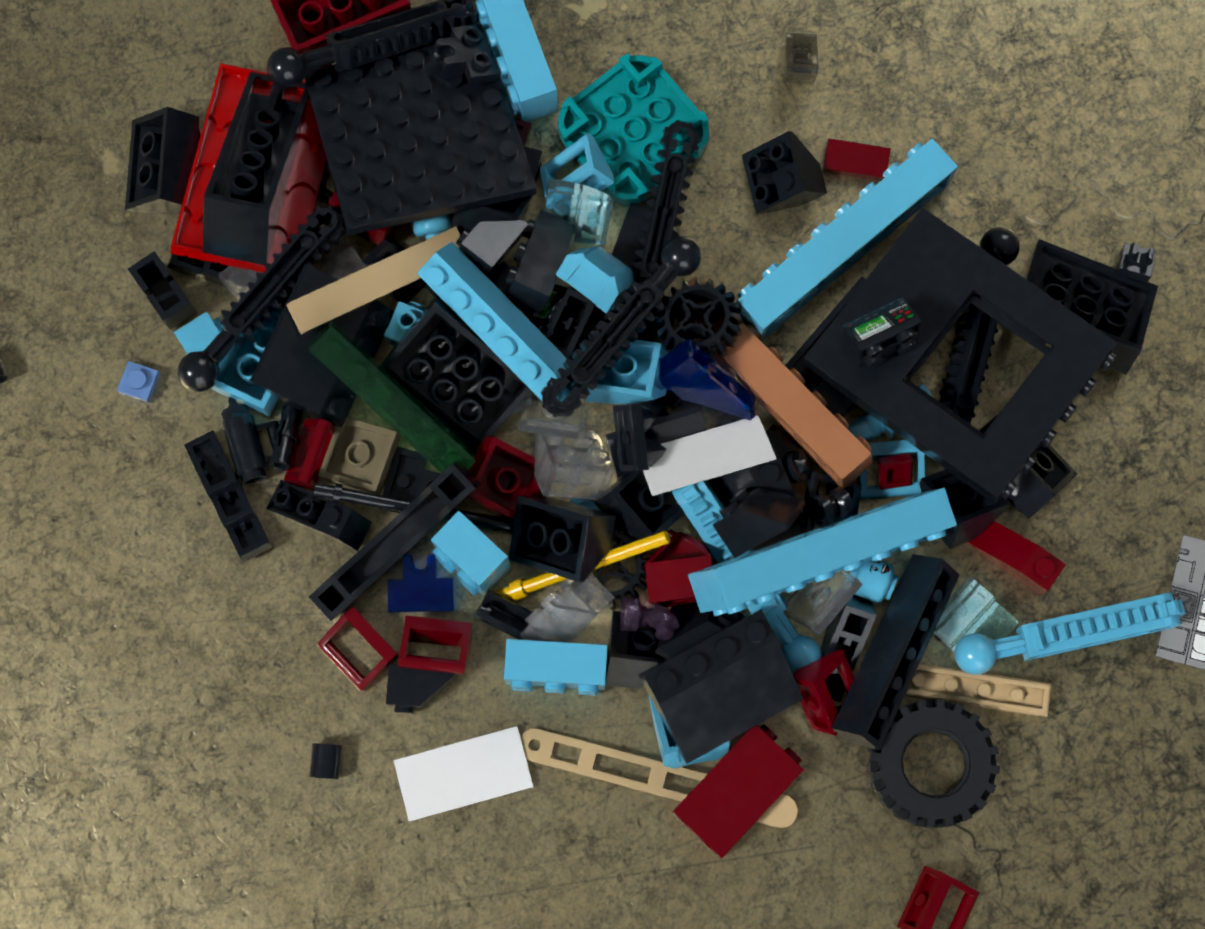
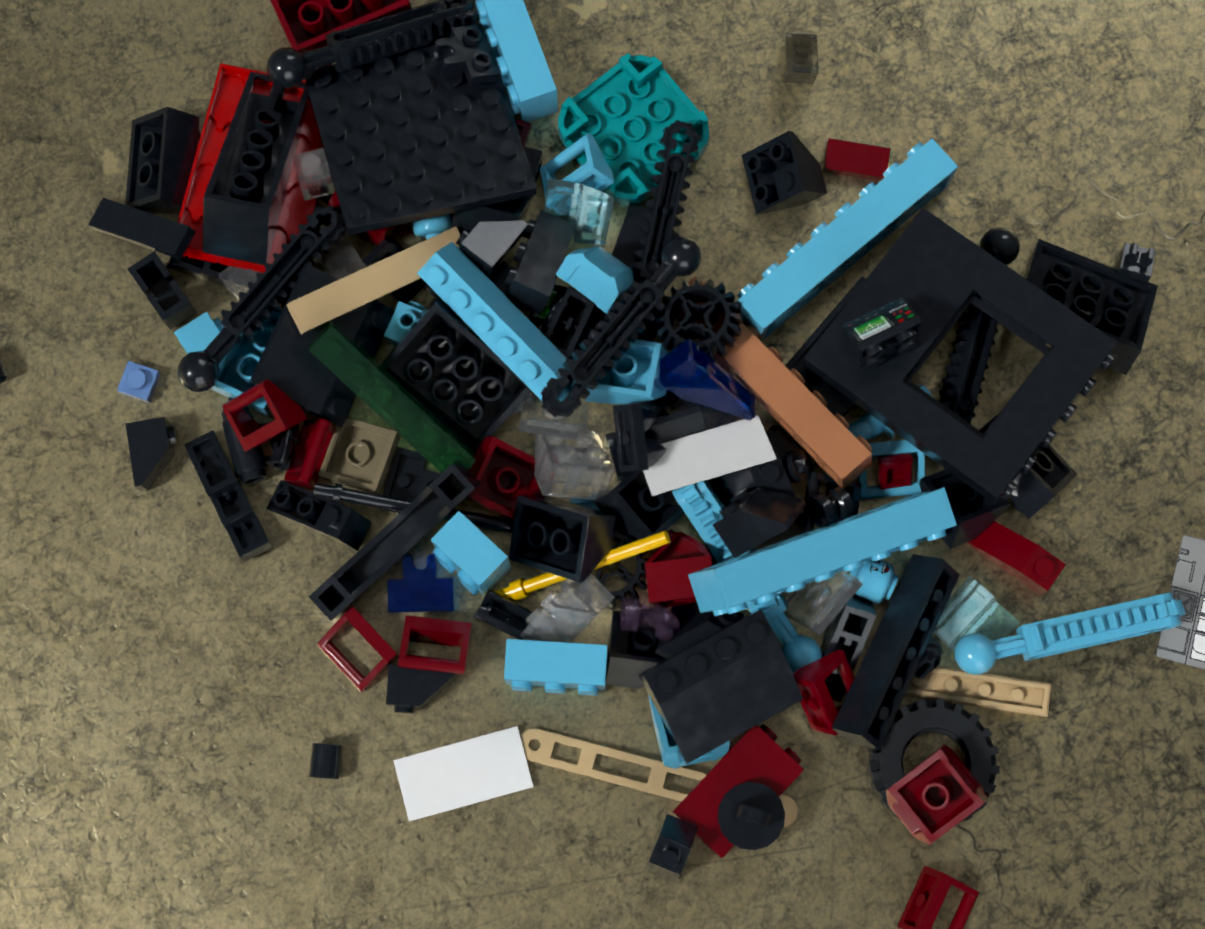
(142, 228): none -> black tile
(150, 449): none -> black slope
(251, 432): none -> dark red tile
(313, 174): none -> clear brick
(671, 848): none -> black slope
(751, 816): none -> black tile
(930, 659): none -> black piece
(935, 795): none -> dark red slope

